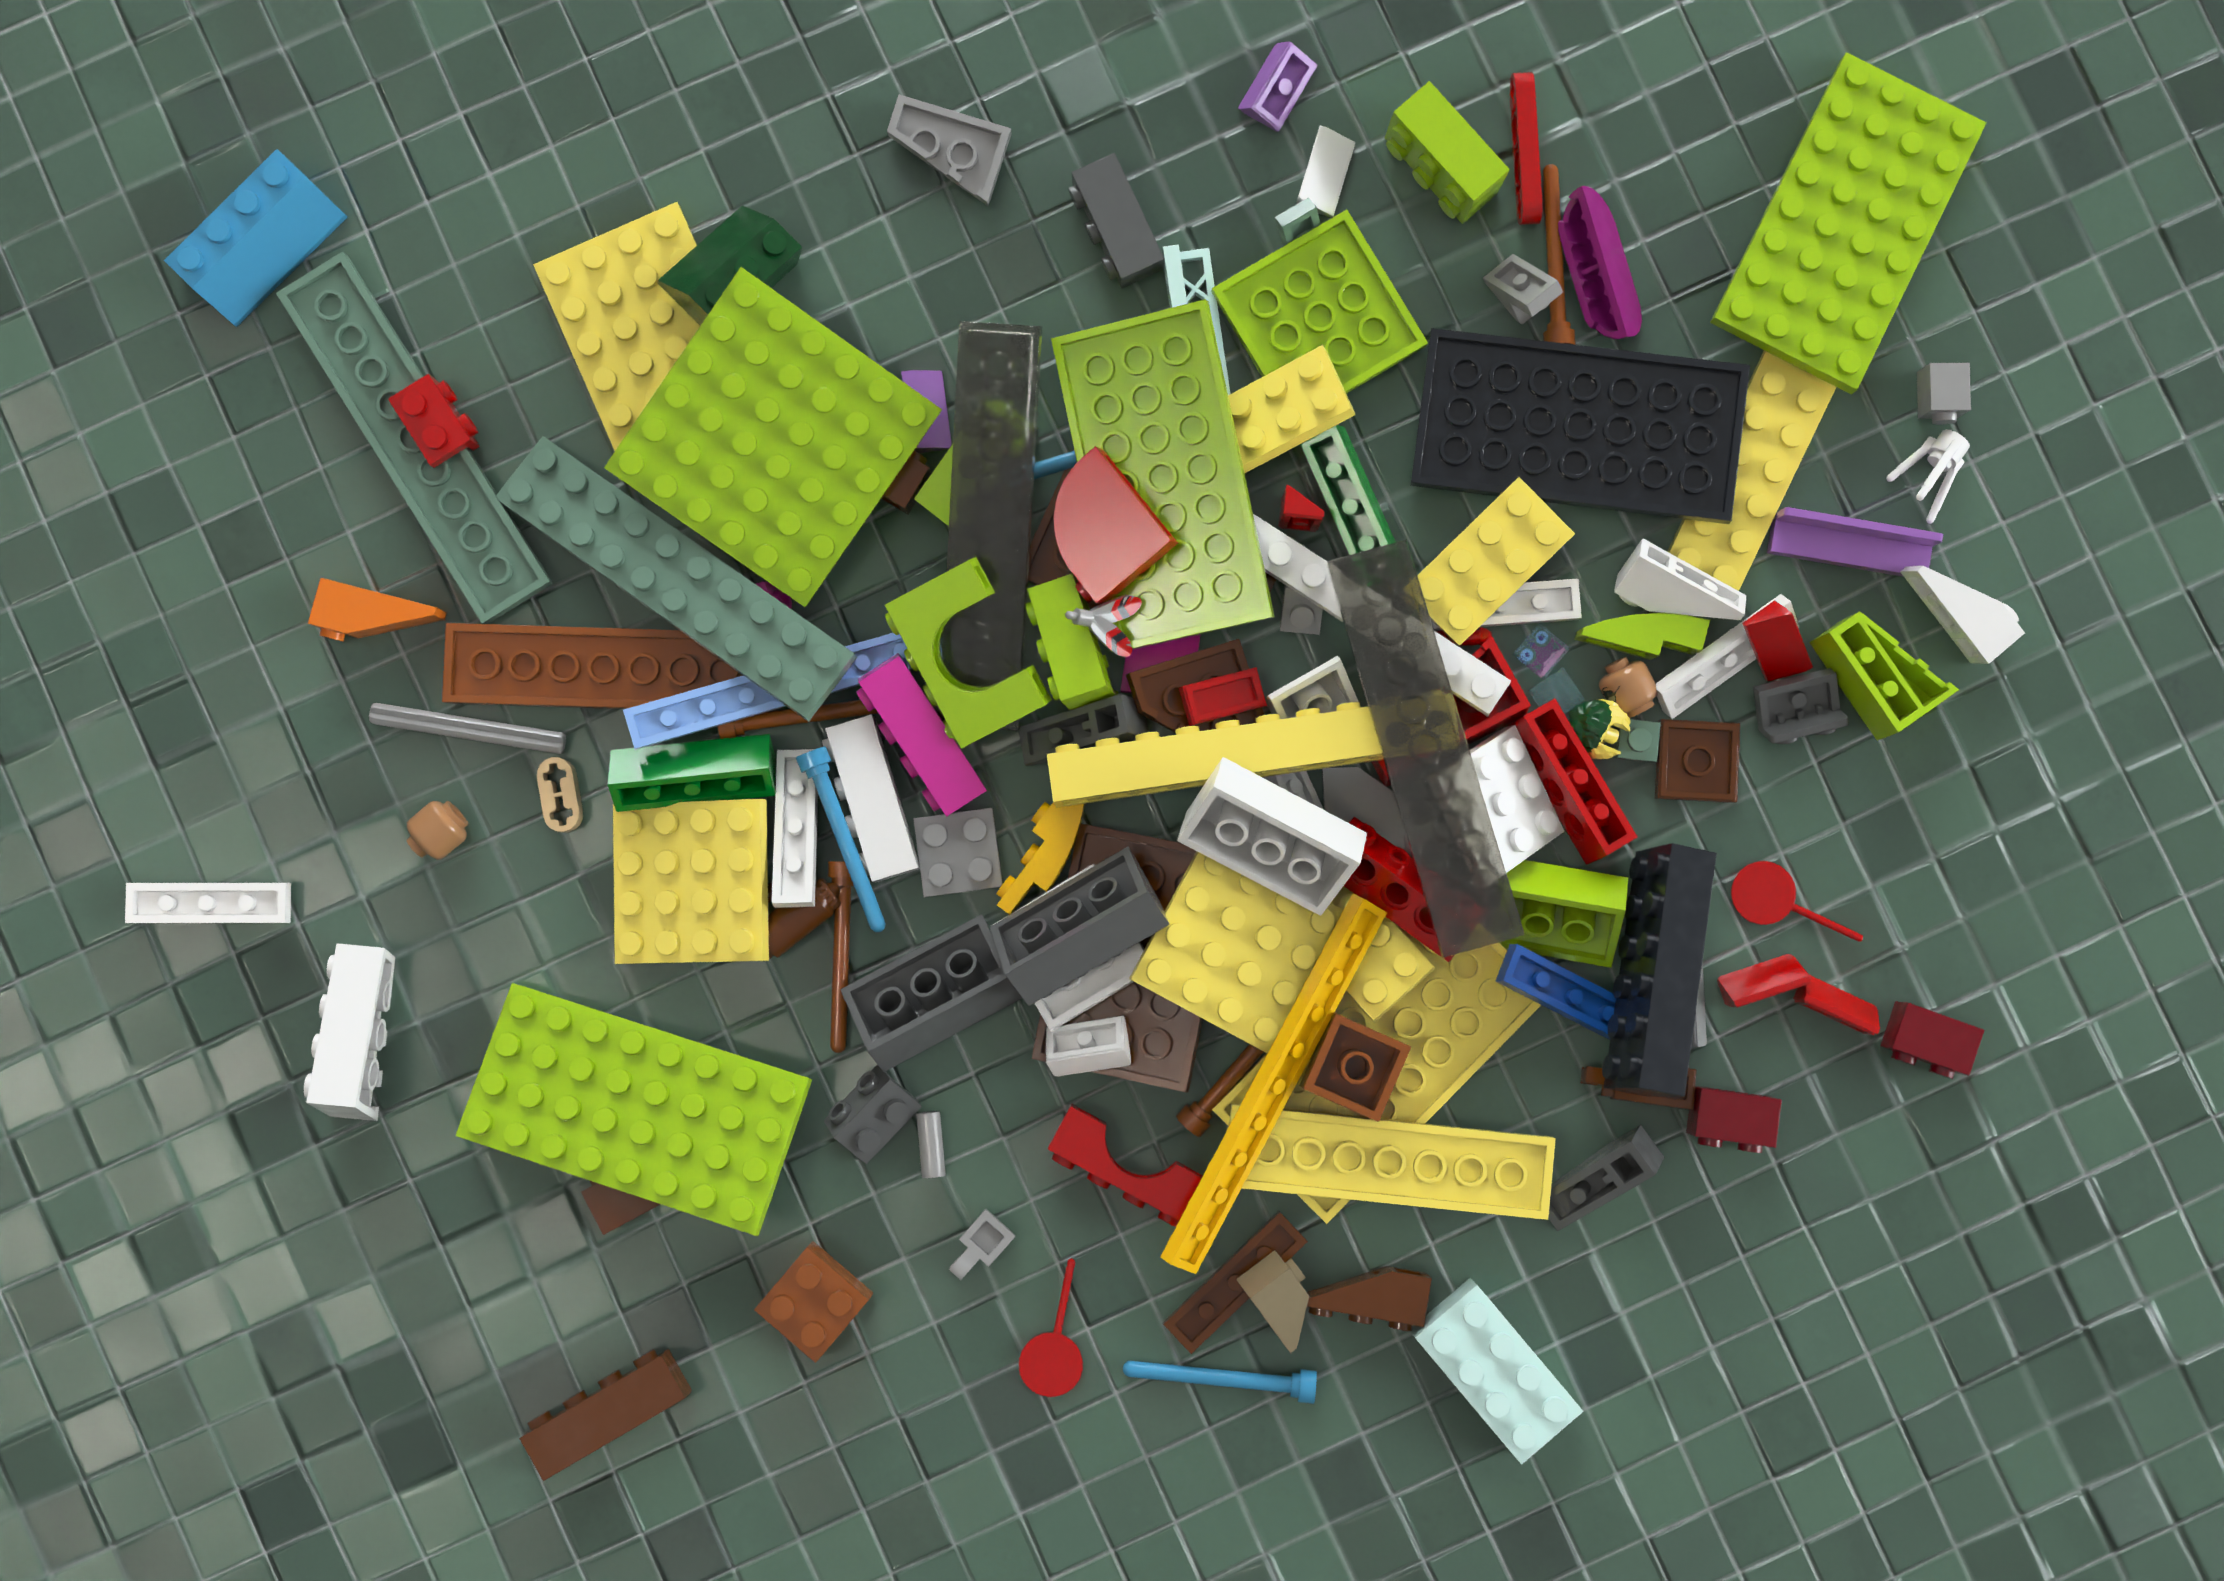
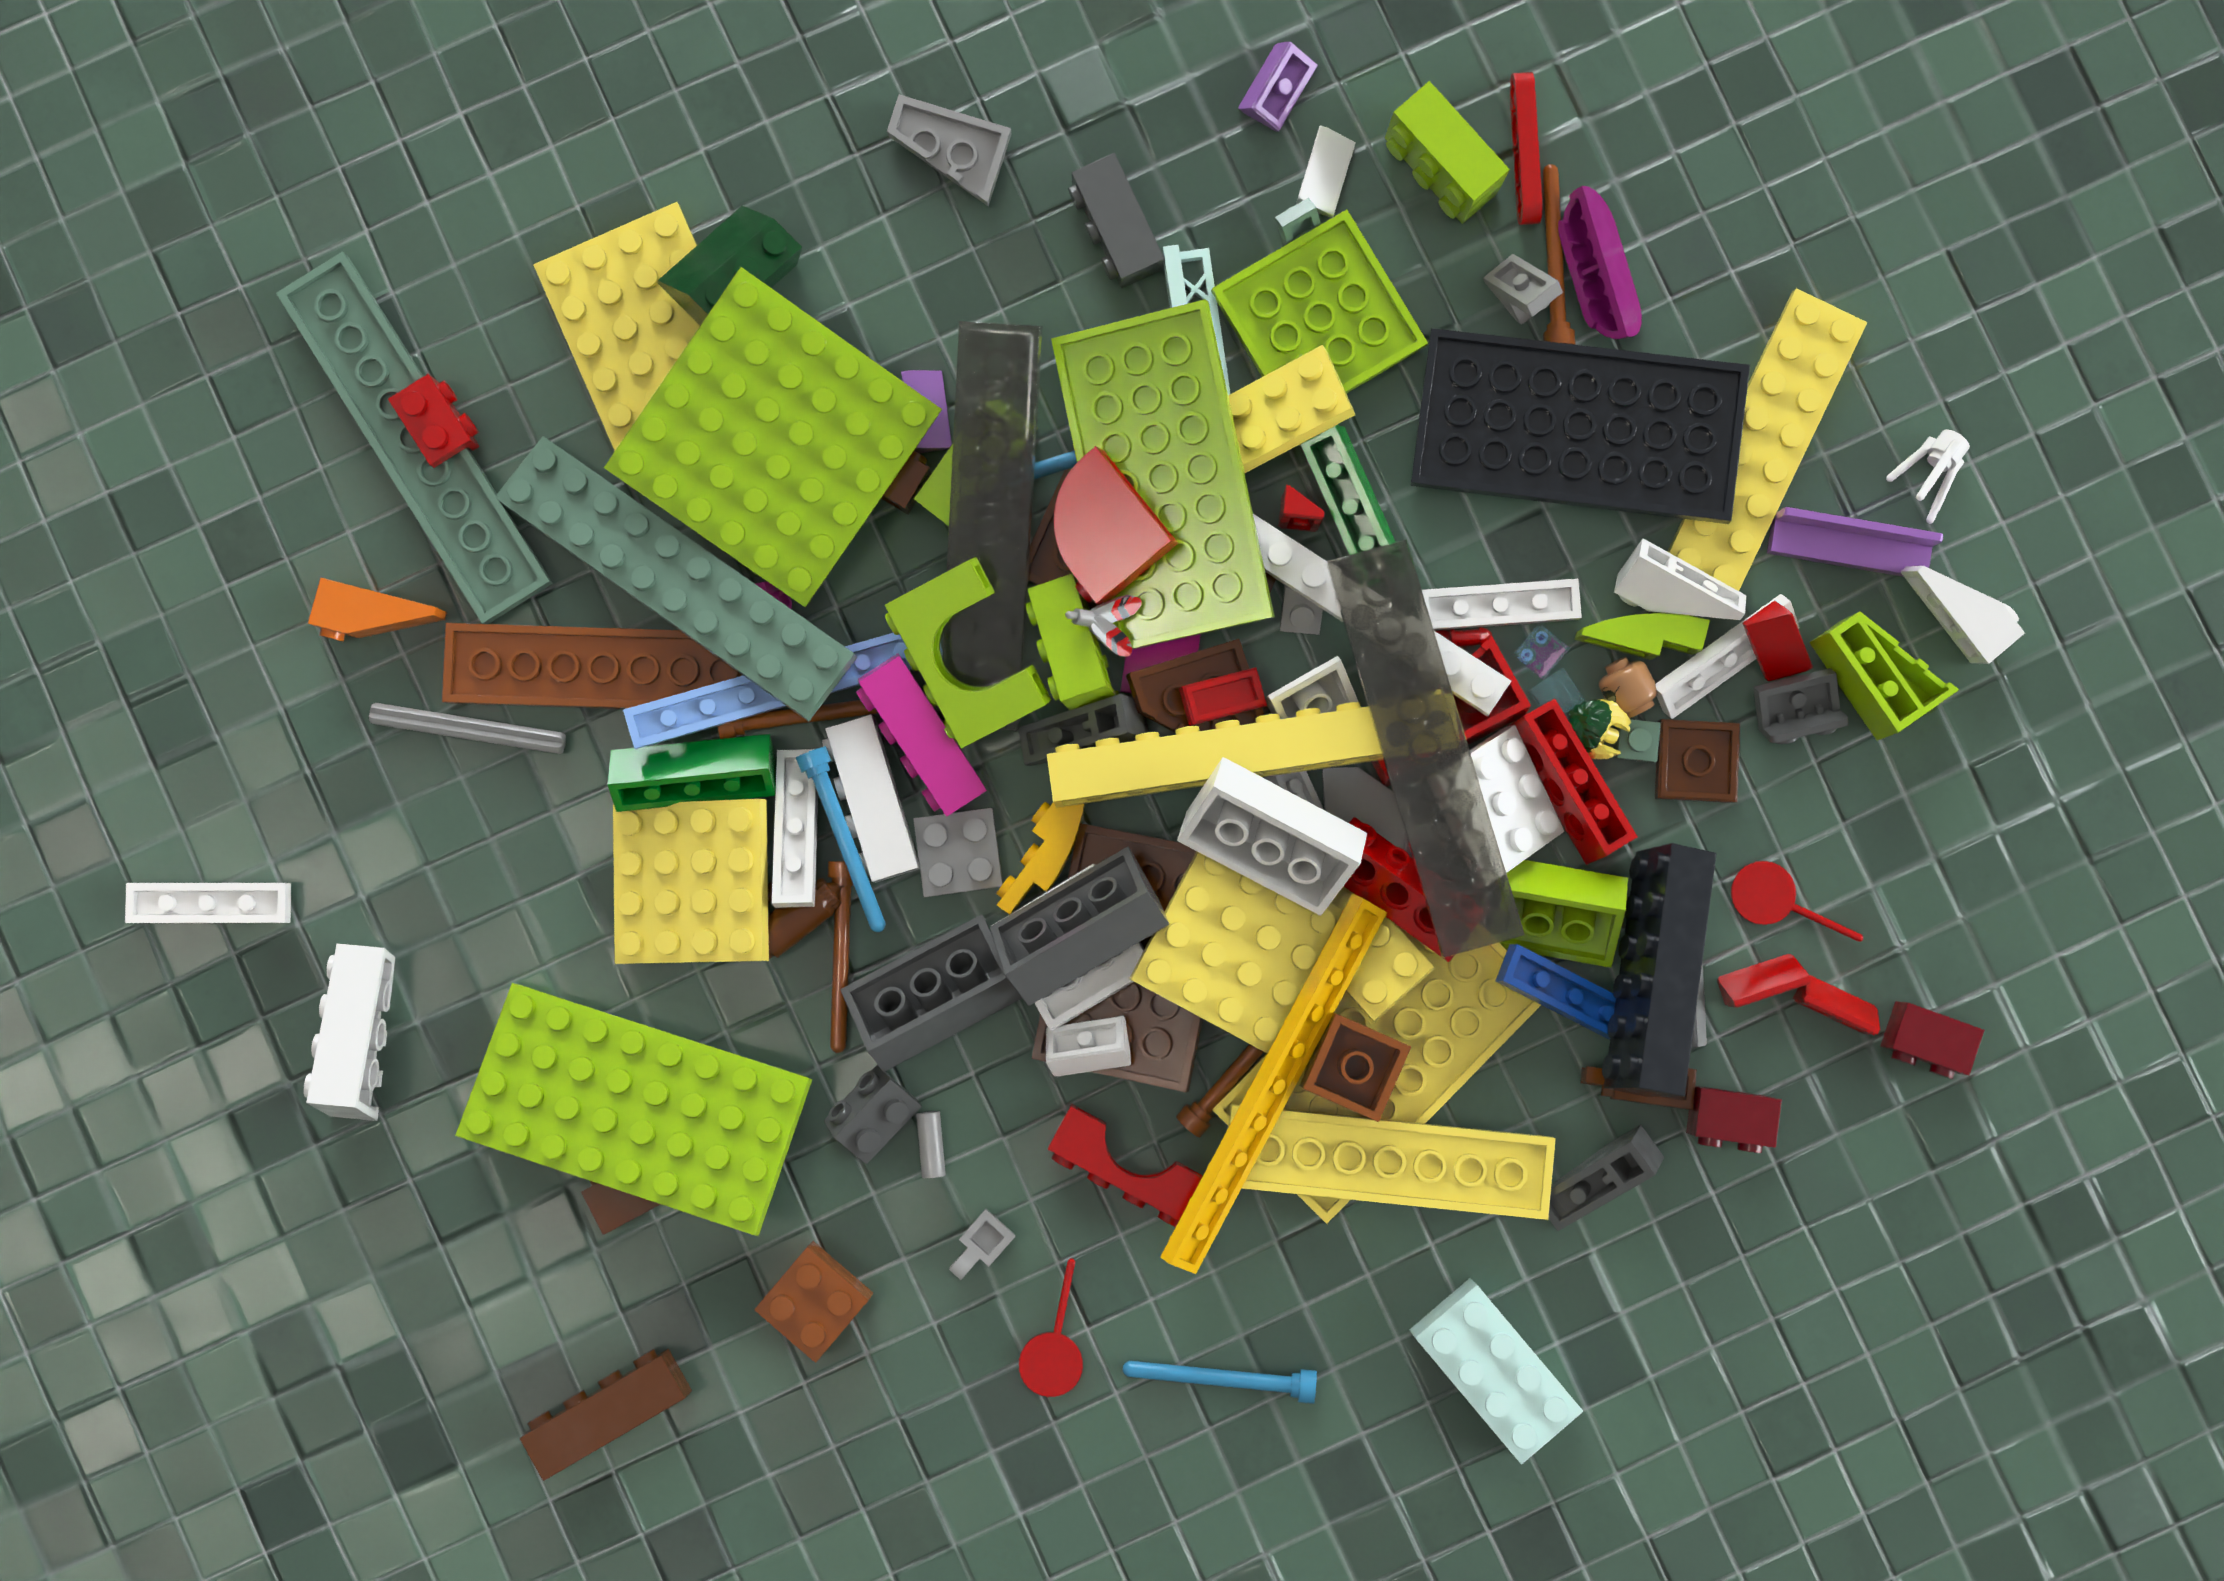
(255, 238): dark azure slope -> none
(436, 830): medium nougat head -> none
(550, 796): tan beam -> none
(1221, 1293): reddish brown plate -> none
(1278, 1296): dark tan slope -> none
(1380, 1294): reddish brown slope -> none
(1491, 560): light yellow plate -> none
(1848, 223): lime plate -> none
(1943, 392): light grey brick -> none

